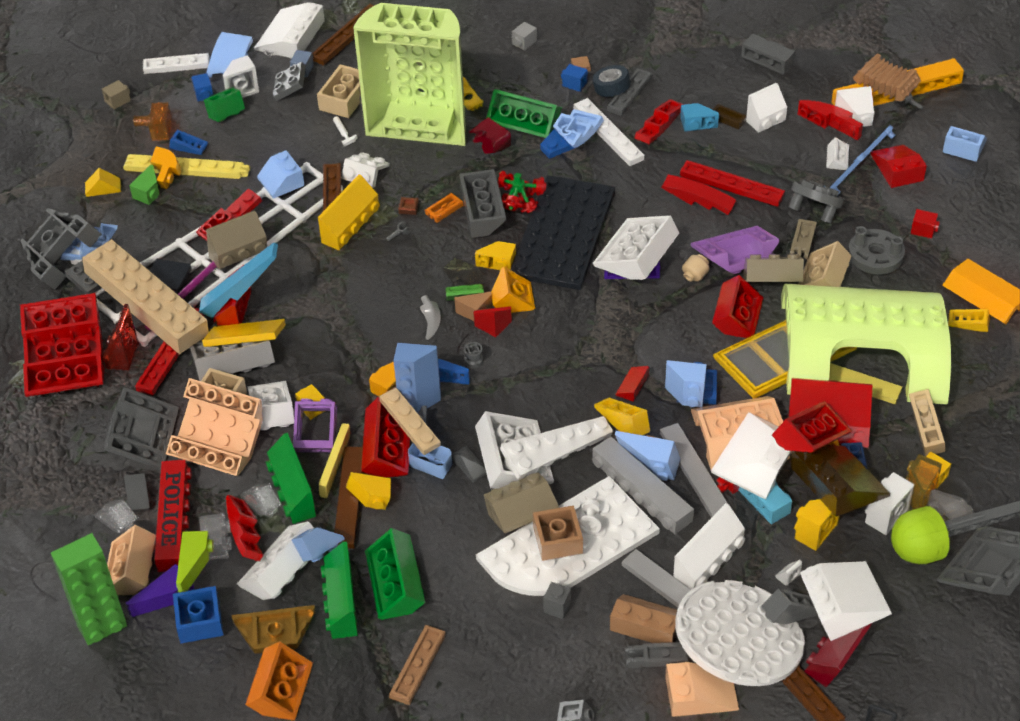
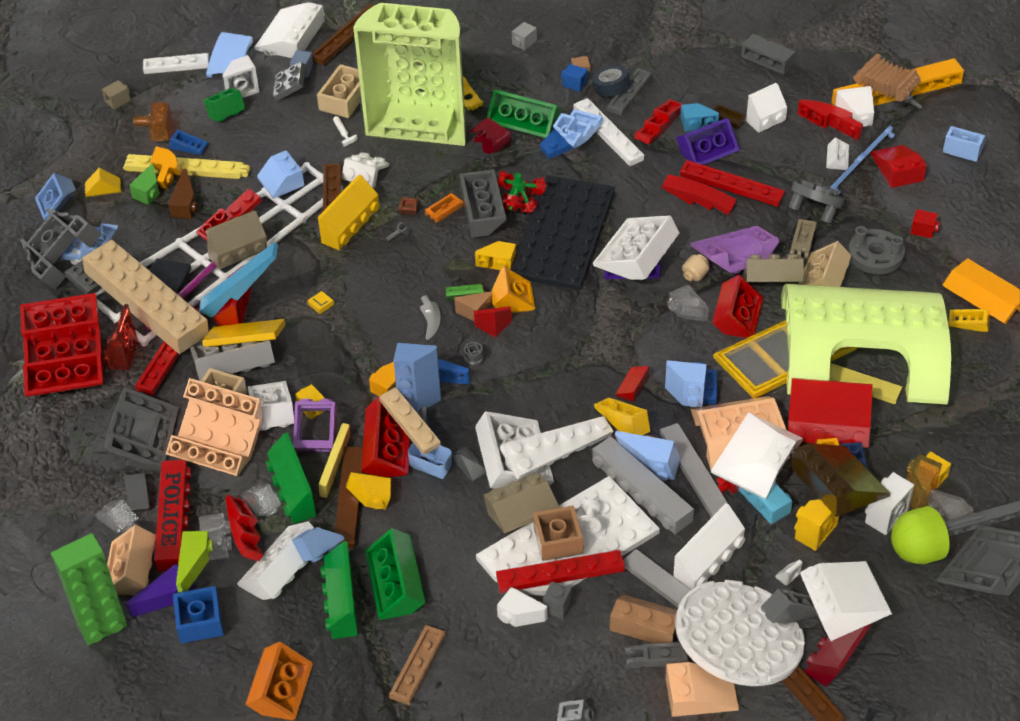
(54, 194): none -> medium blue slope
(183, 201): none -> reddish brown slope
(202, 86): blue brick -> none
(272, 626): pearl gold wing -> none
(320, 302): none -> yellow tile
(520, 609): none -> white slope
(560, 571): none -> red plate
(687, 304): none -> clear slope
(708, 142): none -> dark purple slope
(811, 429): red slope -> none
(927, 422): tan slope -> none

